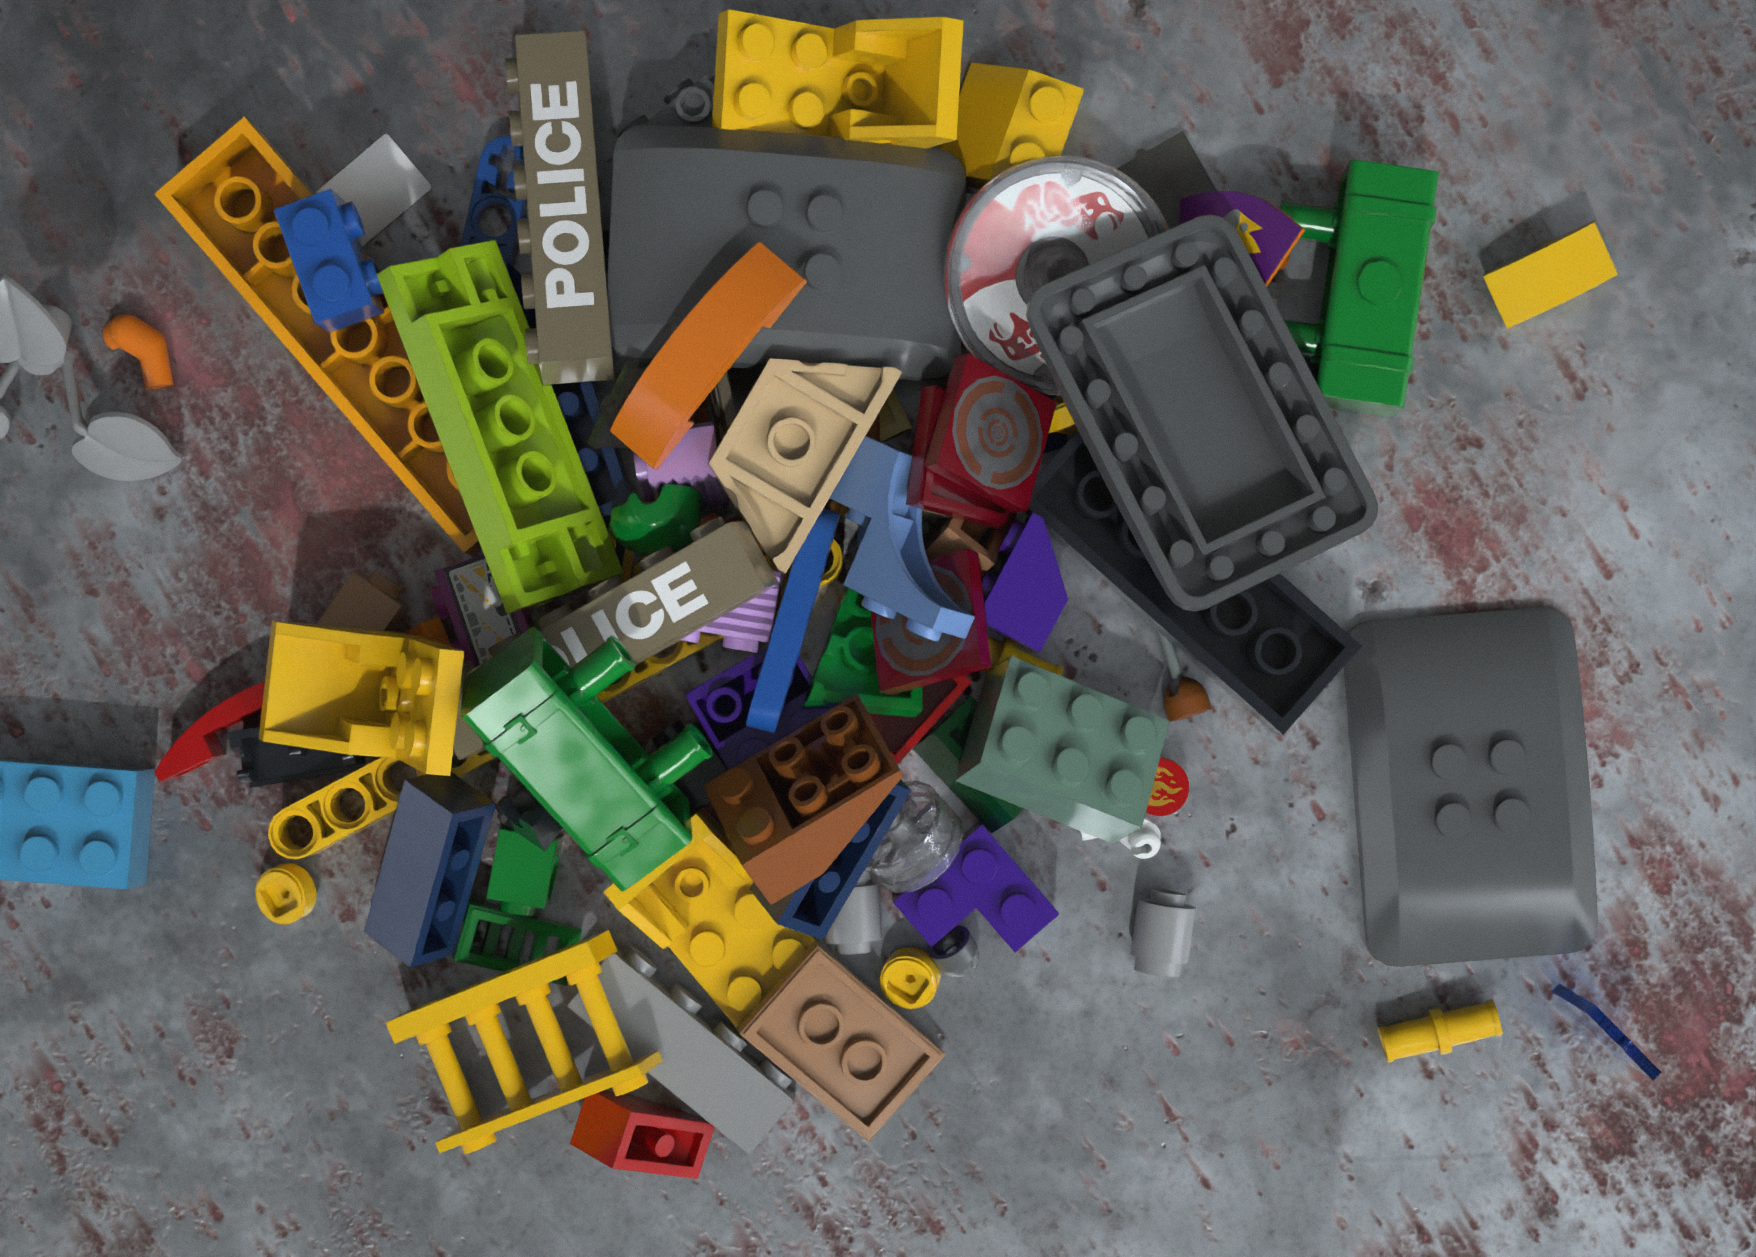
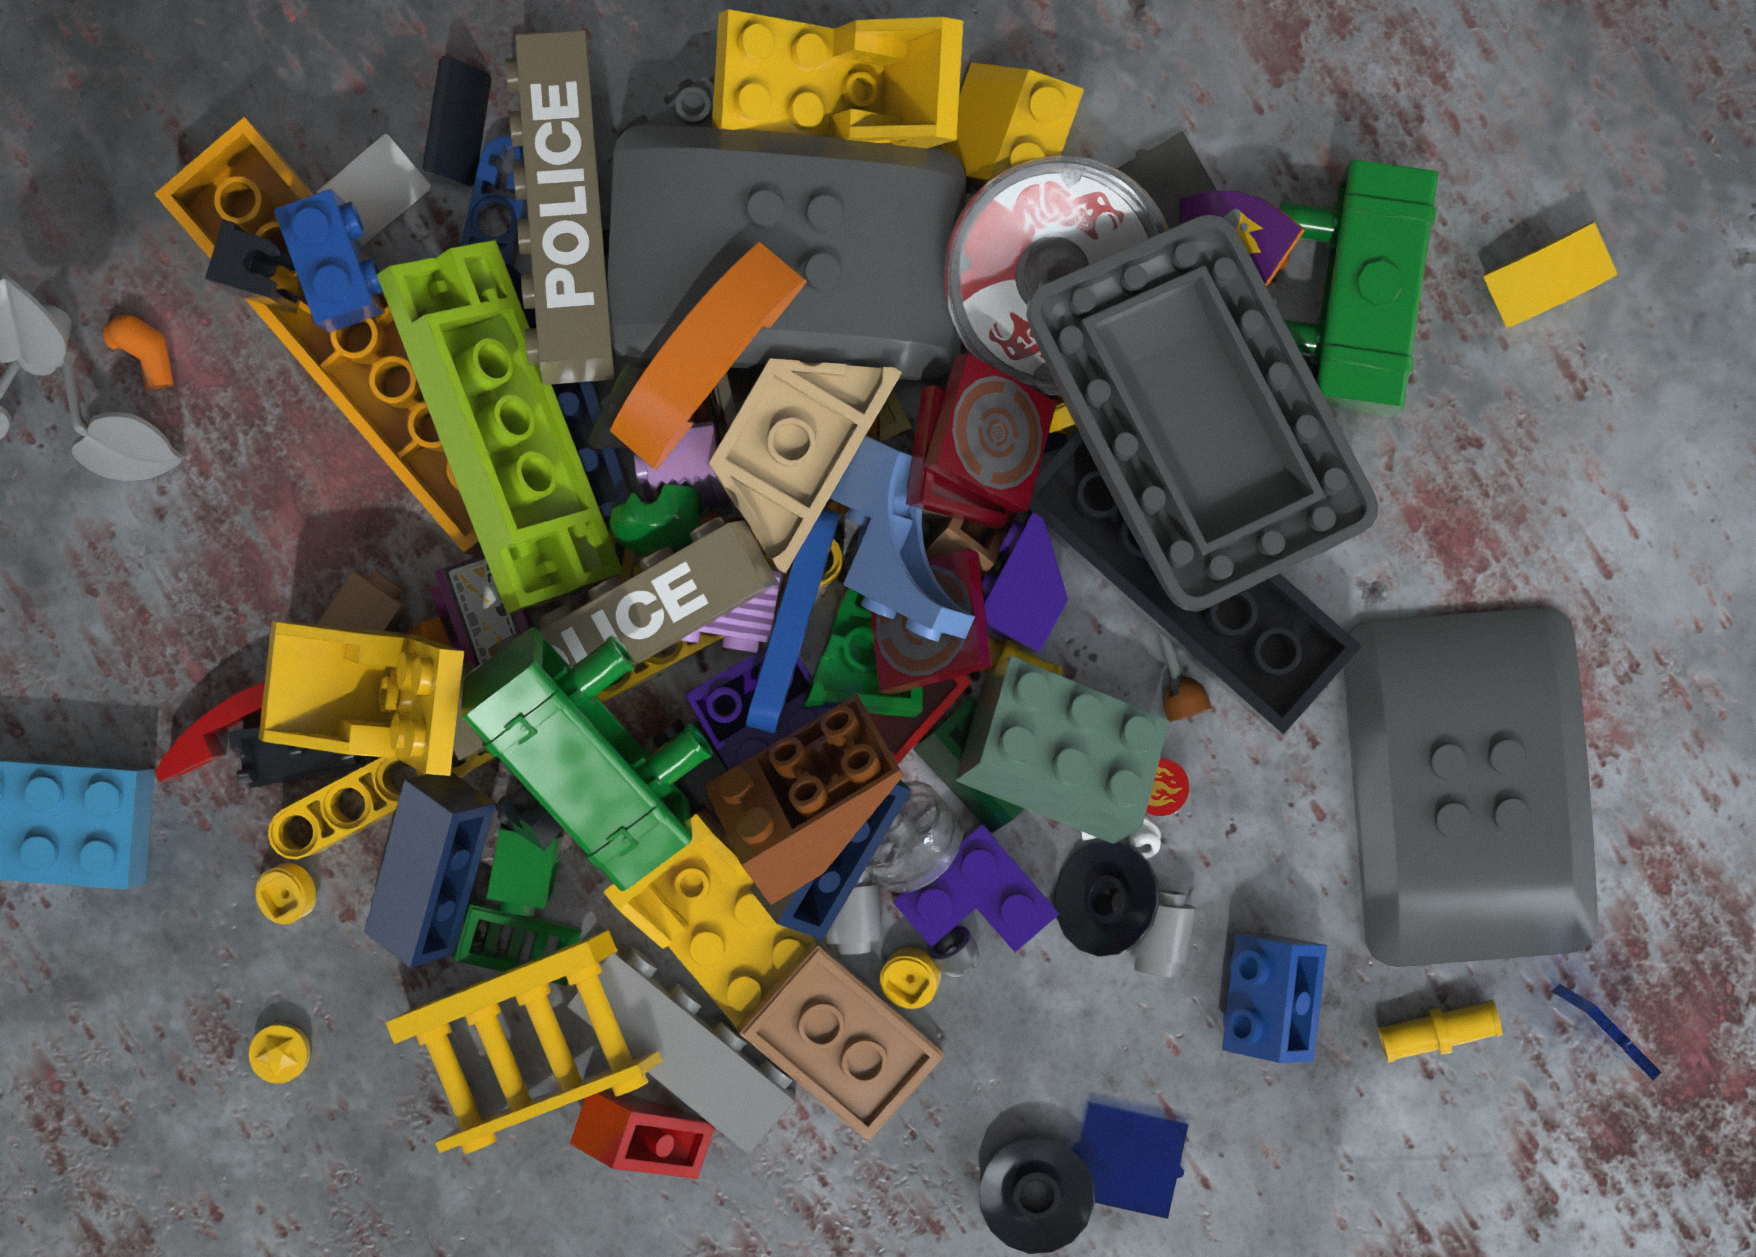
(244, 267): none -> black hinge
(279, 1052): none -> yellow tile
(456, 123): none -> black slope
(1042, 1223): none -> black dish
(1086, 895): none -> black dish
(1132, 1158): none -> clear blue piece
(1274, 998): none -> blue brick

